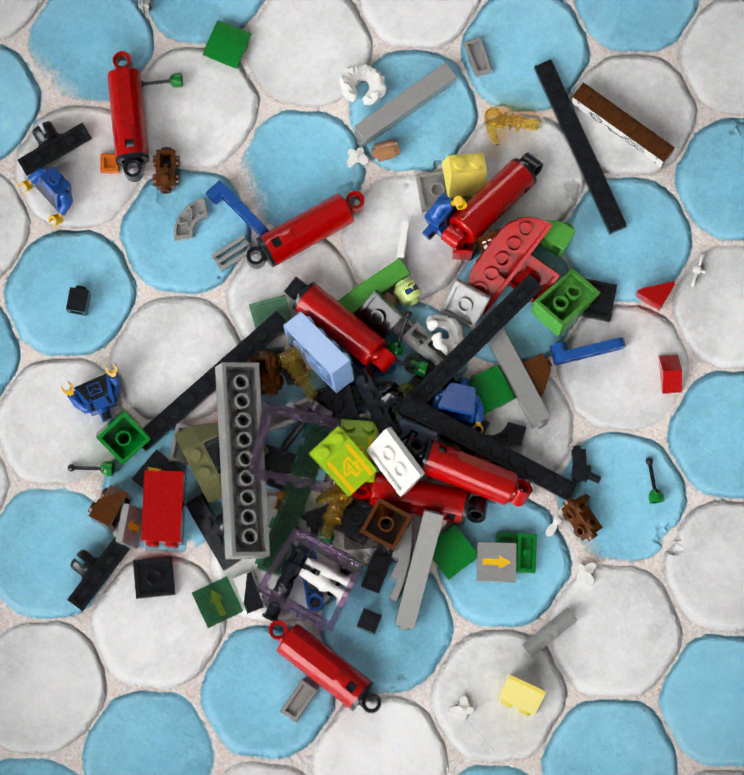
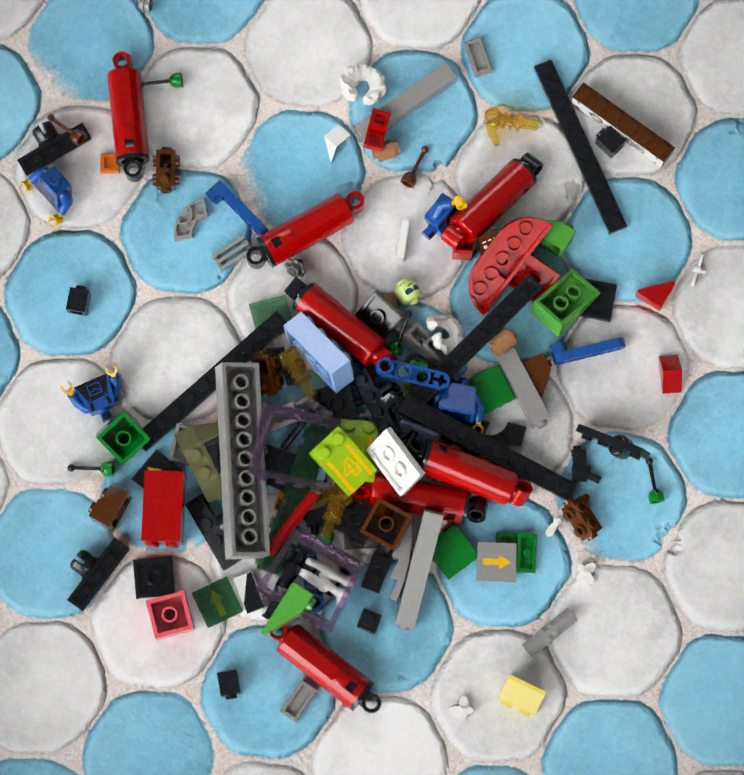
(77, 136): none -> reddish brown hinge
(129, 526): light grey tile -> none
(170, 615): none -> coral brick
(227, 44): green slope -> none
(229, 684): none -> black brick
(292, 522): none -> red axle
(293, 604): none -> bright green slope
(295, 267): none -> dark grey plant
(334, 138): none -> white sticker
(356, 156): white piece -> none
(377, 130): none -> red slope
(381, 281): bright green slope -> none
(409, 178): none -> reddish brown hinge
(412, 376): none -> blue beam
(430, 187): light grey tile -> none
(464, 174): light yellow slope -> none
(465, 304): light grey tile -> none
(503, 342): none -> medium nougat brick
(610, 141): none -> black brick
(618, 446): none -> black plate

